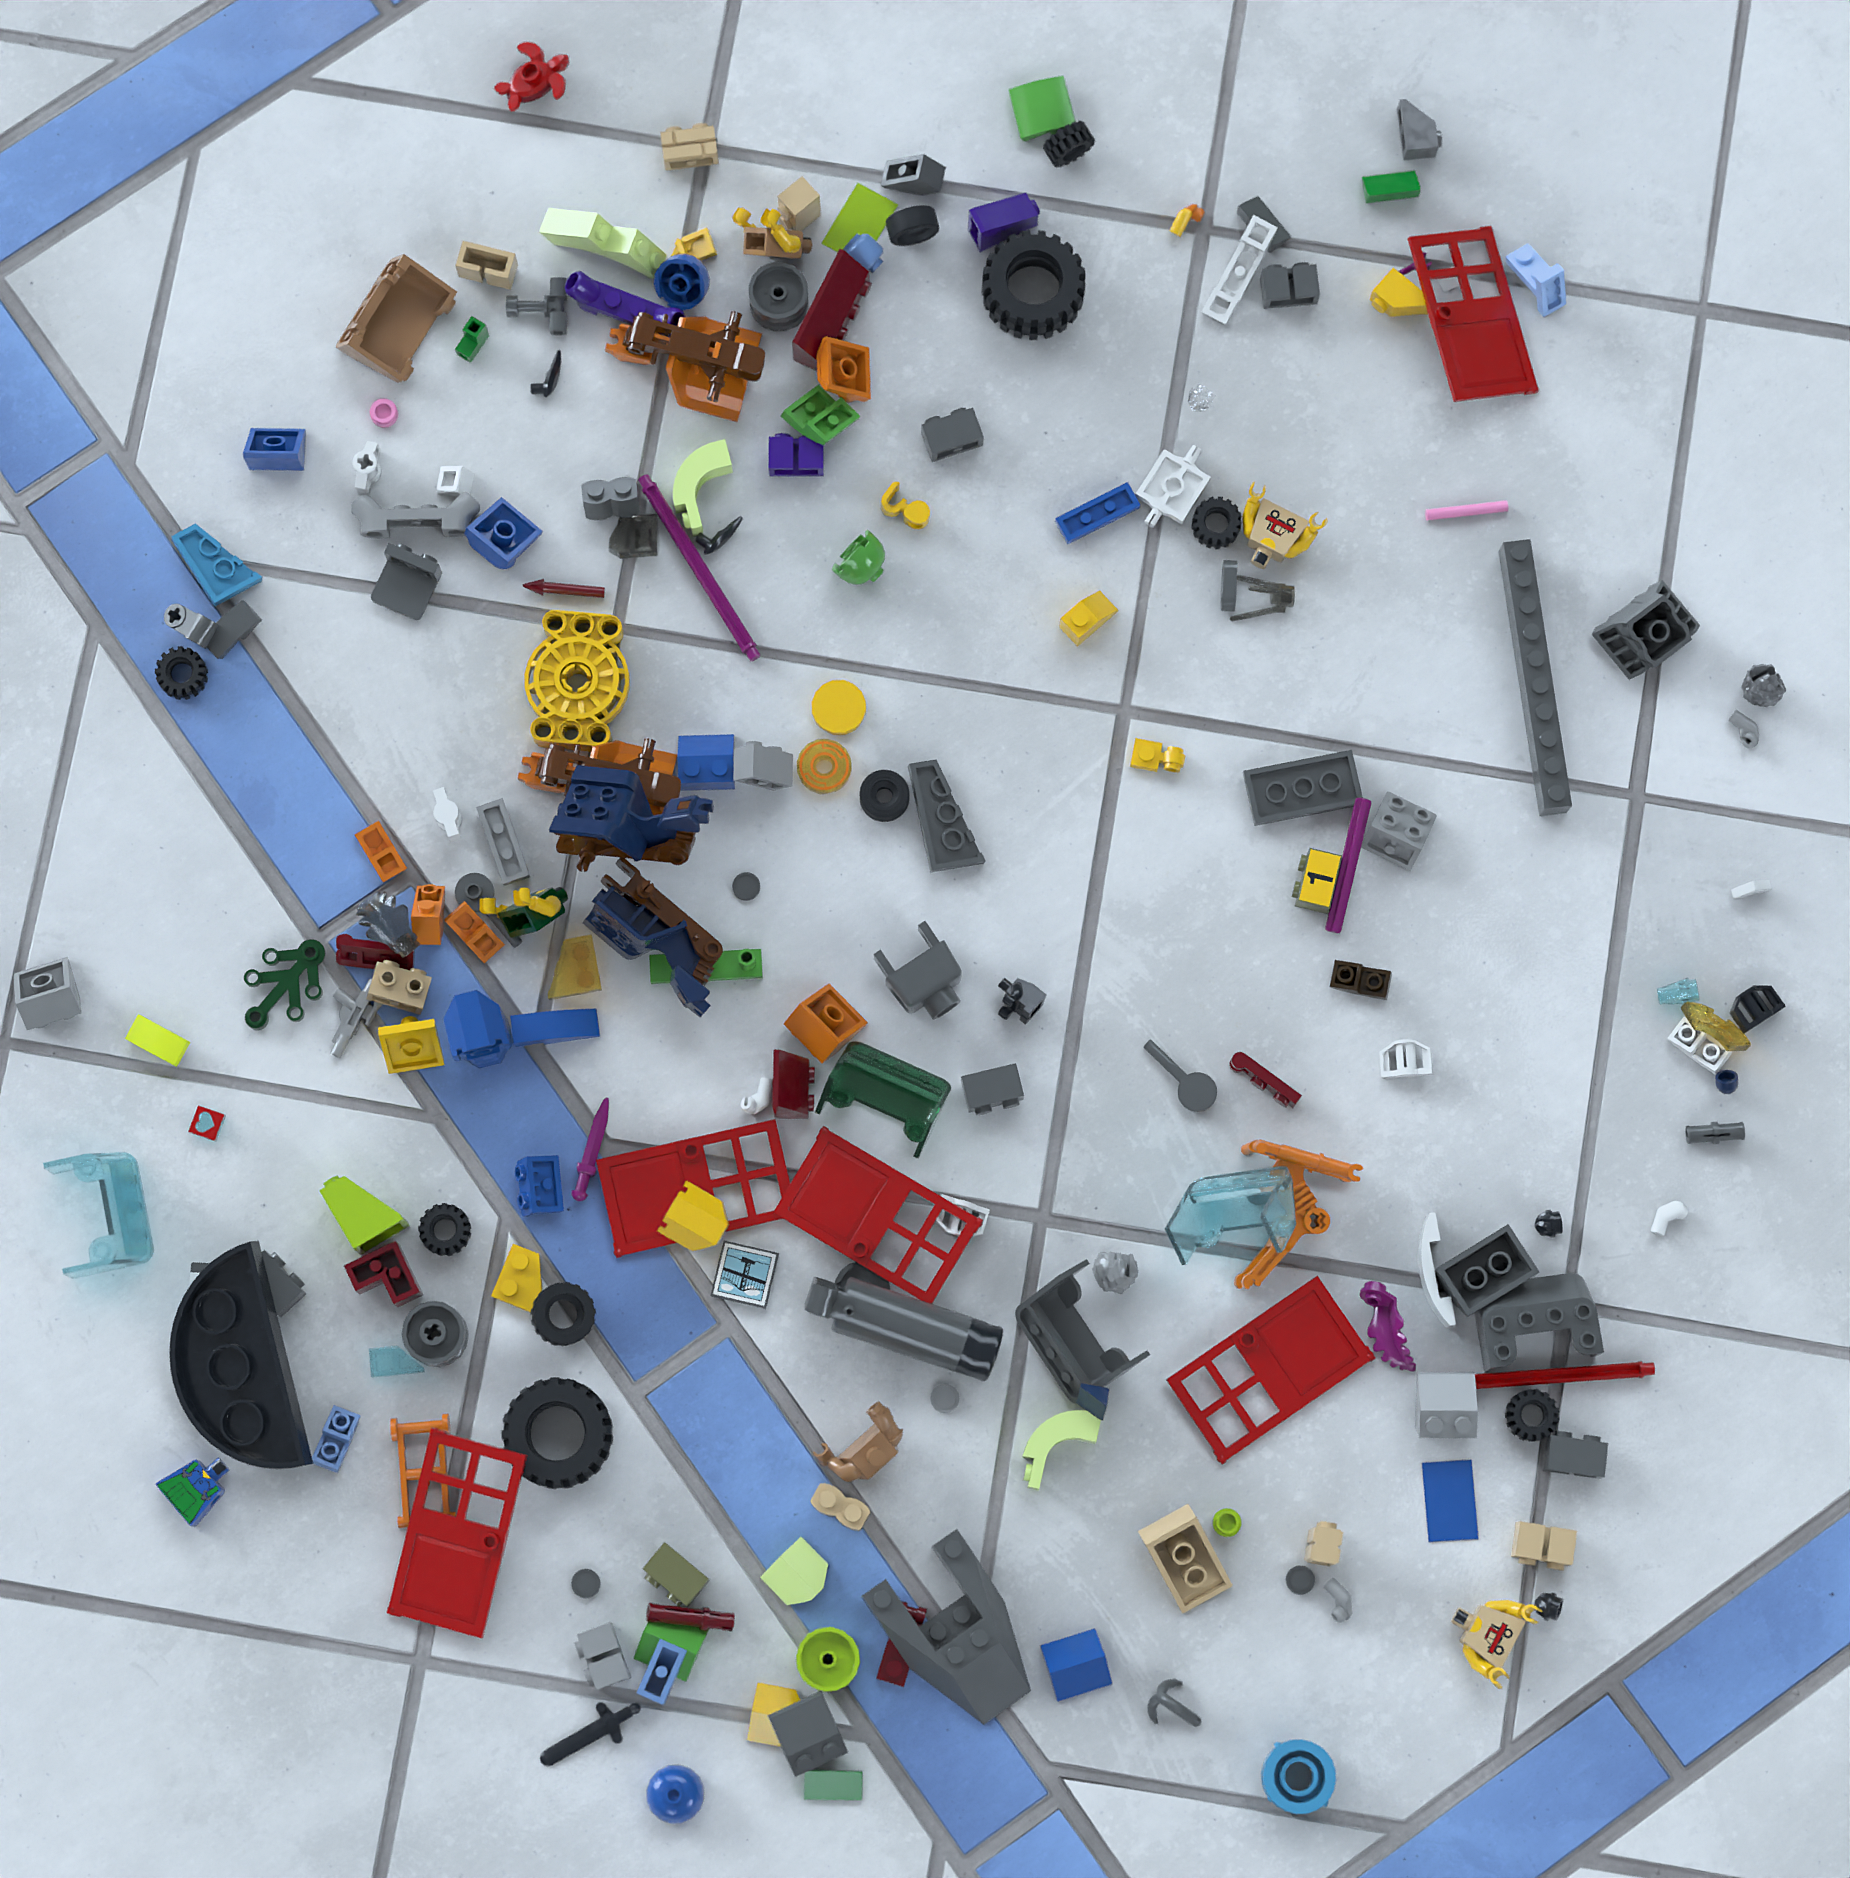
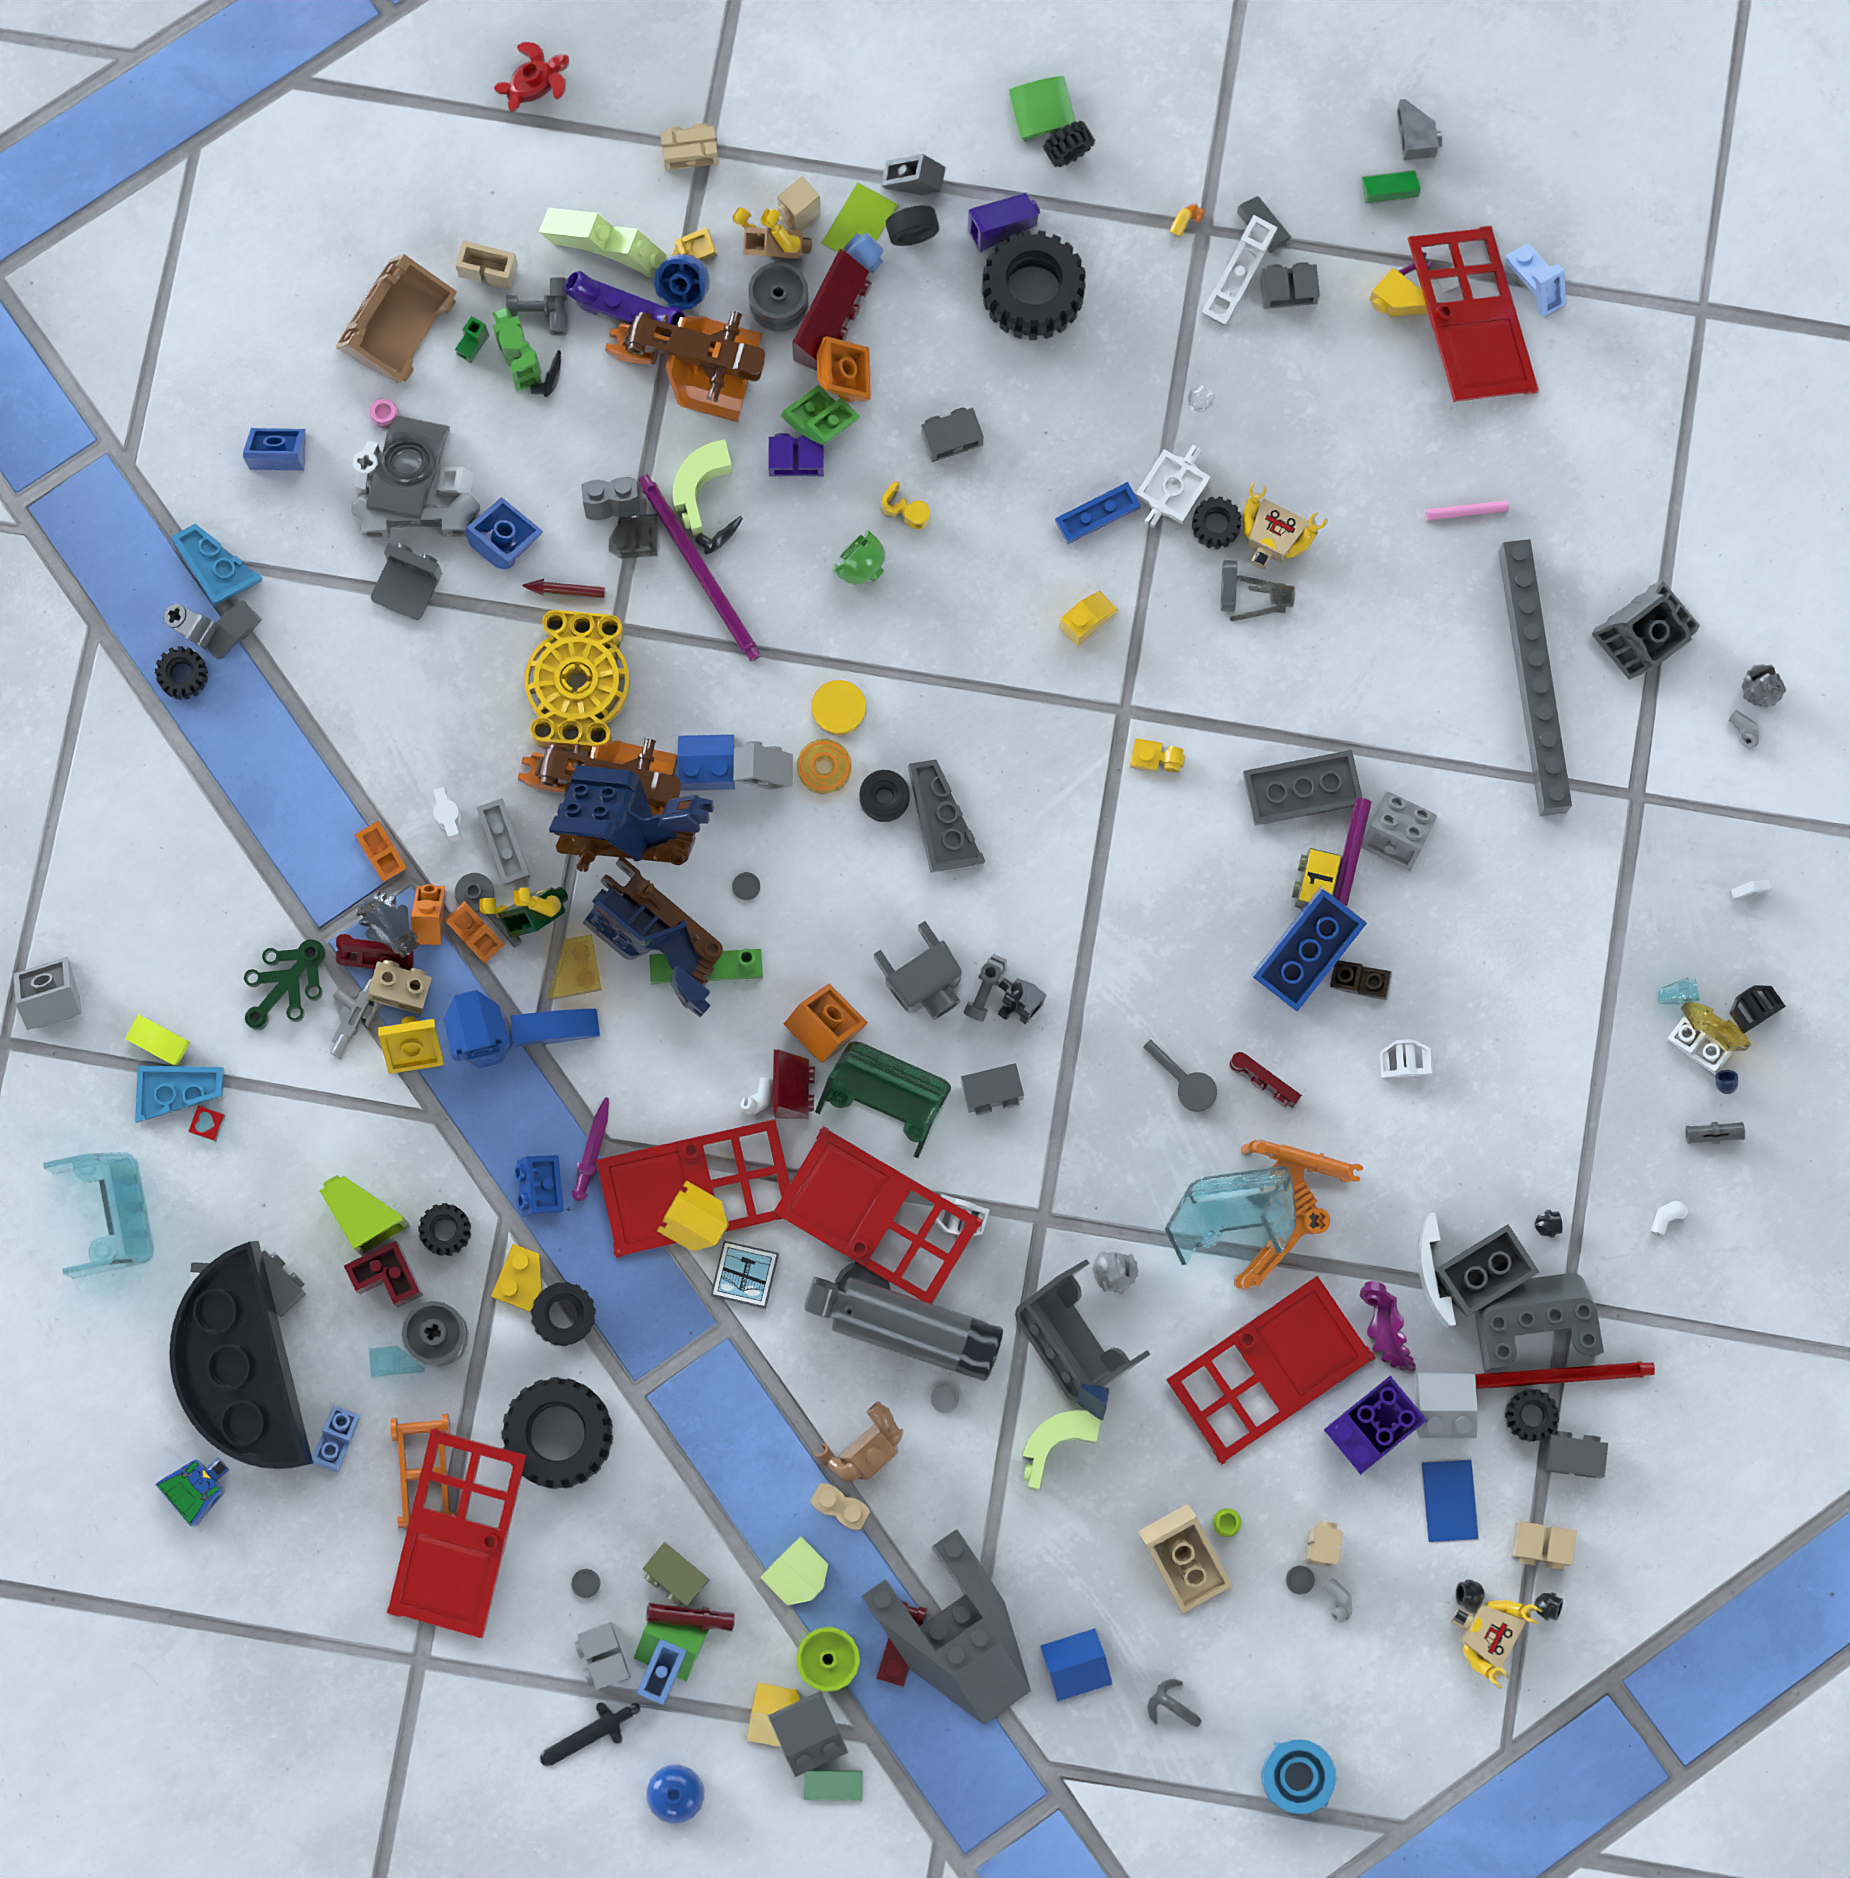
(175, 1088): none -> dark azure wing
(407, 467): none -> dark grey slope
(516, 350): none -> bright green hips
(989, 975): none -> dark grey bar
(1308, 949): none -> blue brick
(1375, 1424): none -> dark purple slope
(1469, 1593): none -> black plate

